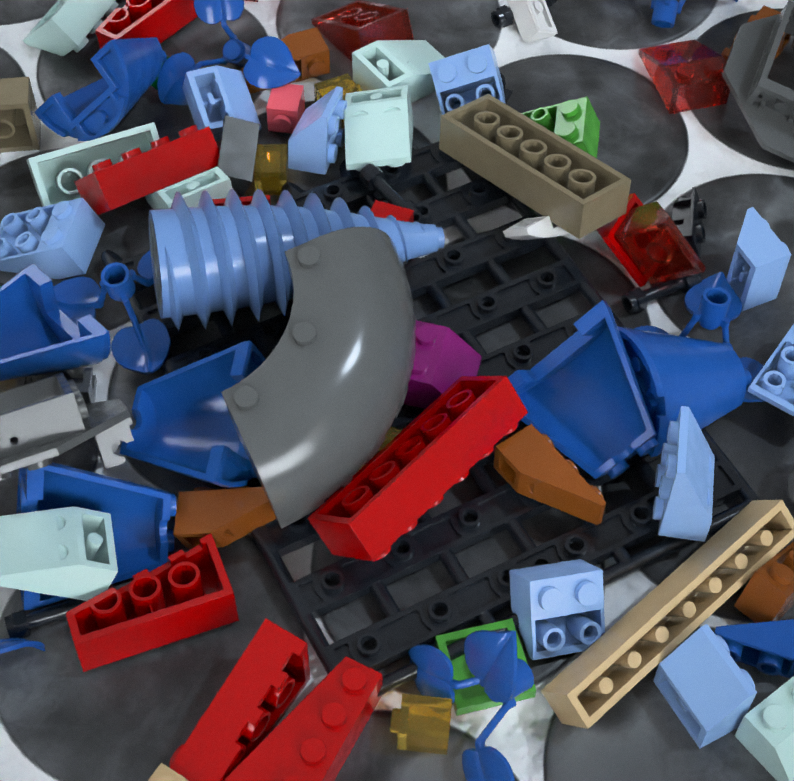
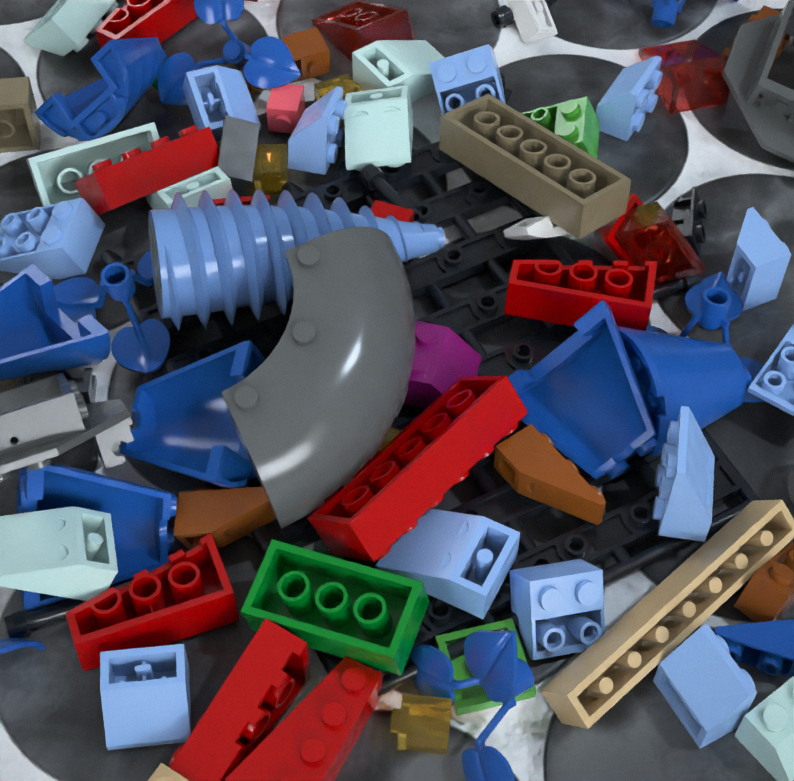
(145, 696): none -> light blue slope
(338, 605): none -> green brick
(455, 557): none -> light blue slope
(567, 292): none -> red wedge
(630, 98): none -> light blue slope

